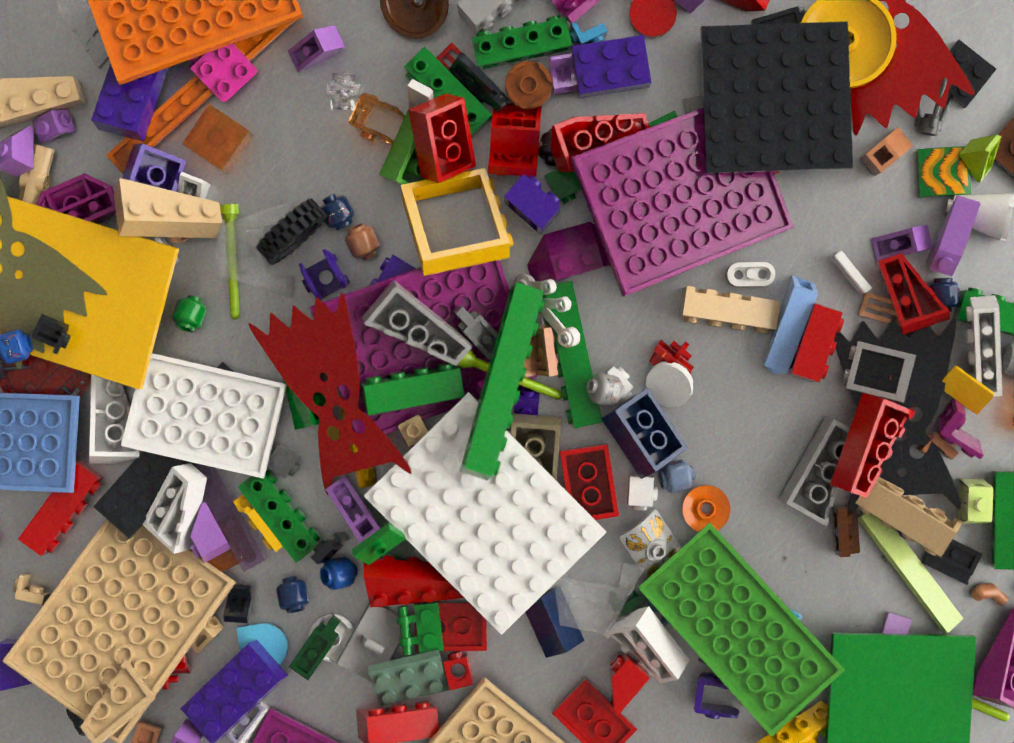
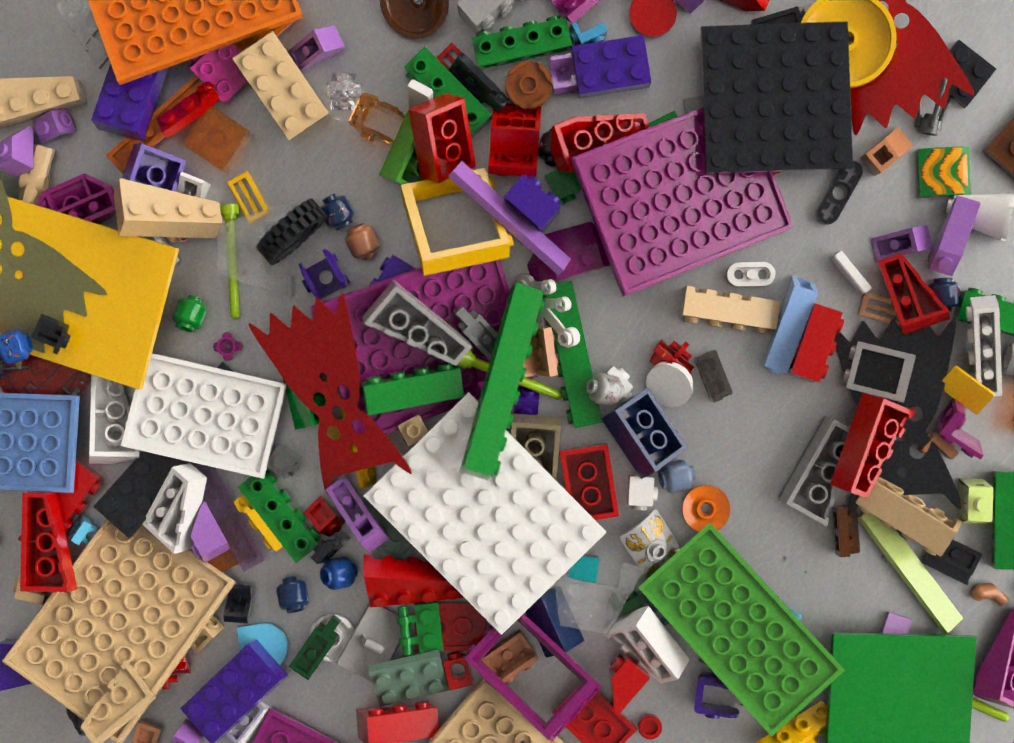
(44, 546): none -> red wedge
(80, 529): none -> medium azure tile
(188, 109): none -> red hinge
(220, 346): none -> magenta plate
(239, 179): none -> yellow tile
(280, 84): none -> tan brick
(324, 517): none -> red bracket
(378, 544): green plate -> none
(509, 218): none -> medium lavender tile
(511, 657): none -> nougat bracket
(572, 705): none -> magenta door
(585, 568): none -> teal brick
(649, 726): none -> red tile
(713, 376): none -> clear smoke bracket
(842, 173): none -> black beam
(980, 155): lime slope -> none

